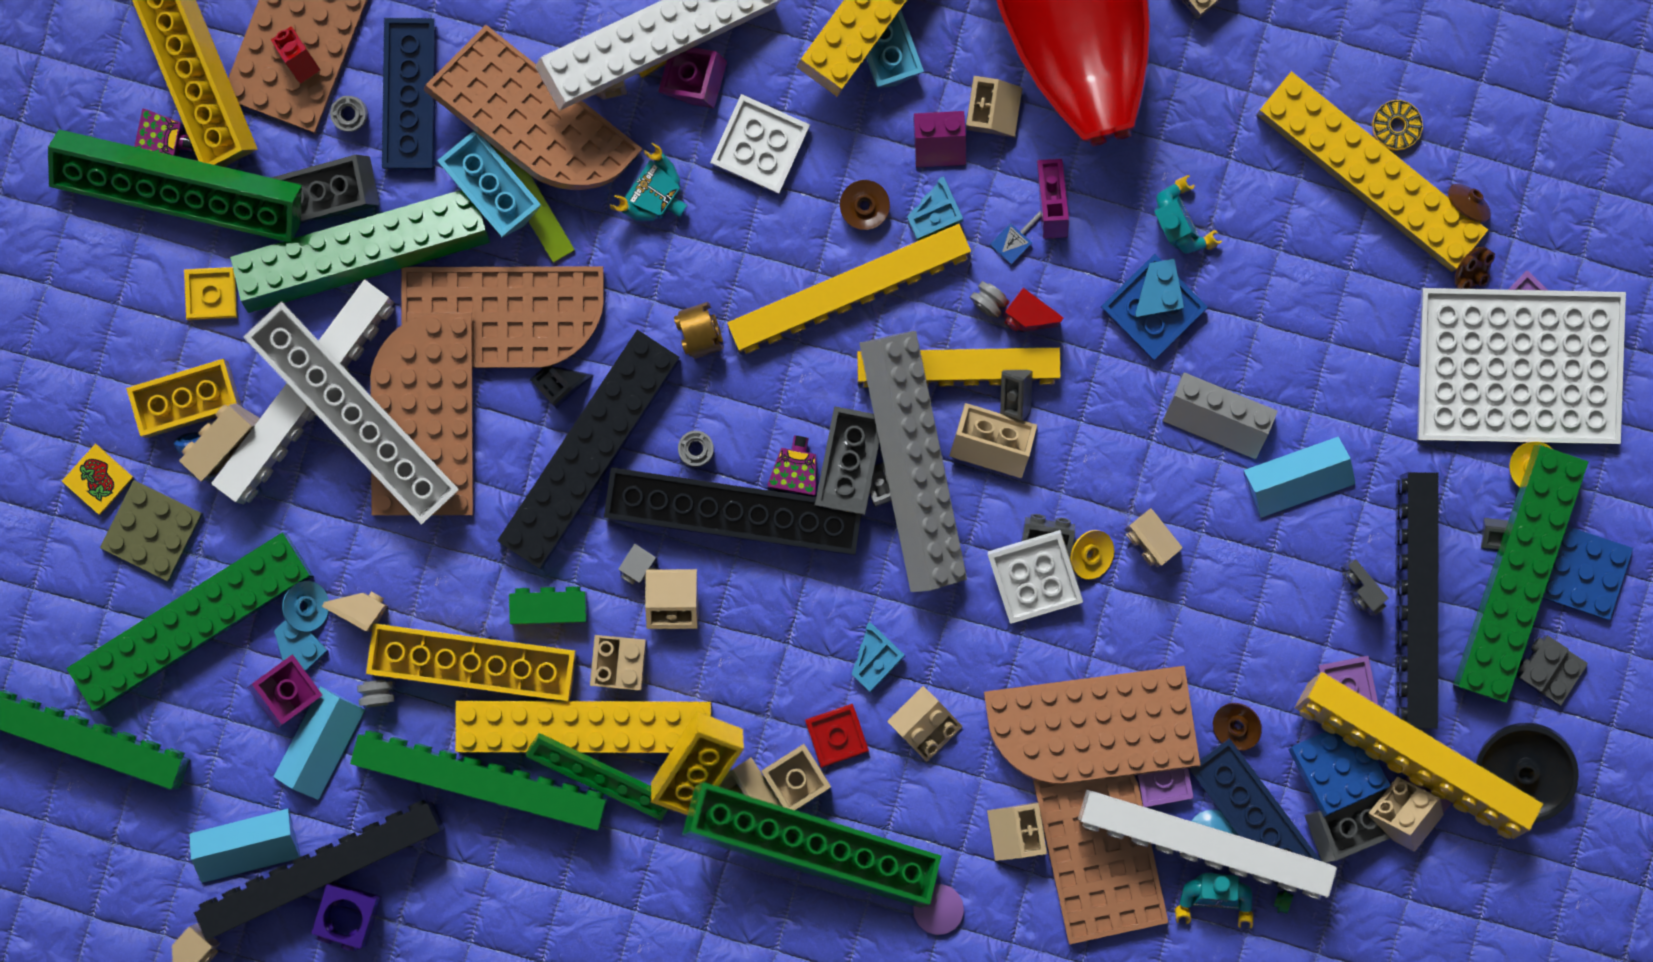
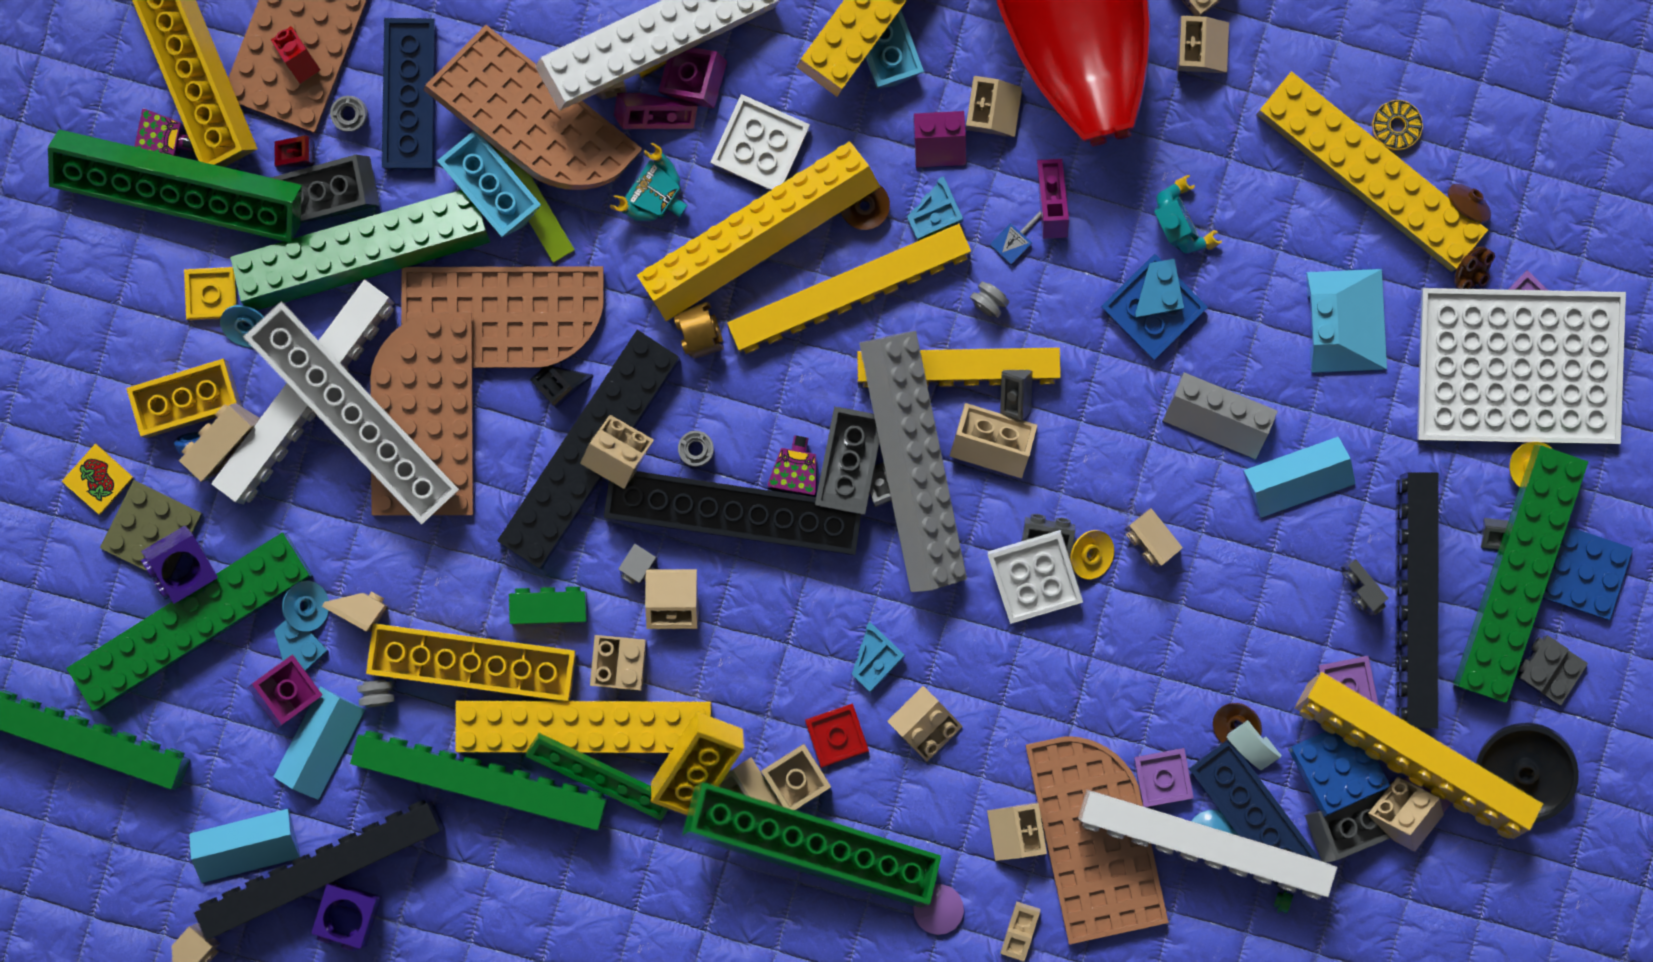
(200, 571): none -> dark purple brick
(238, 321): none -> dark azure dish
(294, 152): none -> dark red slope
(616, 451): none -> tan slope
(653, 112): none -> magenta slope
(758, 230): none -> yellow brick
(1020, 931): none -> tan slope
(1030, 313): red slope -> none
(1095, 726): nougat plate -> none
(1202, 44): none -> tan slope
(1216, 892): teal torso -> none
(1252, 746): none -> light aqua slope
(1347, 320): none -> medium azure slope

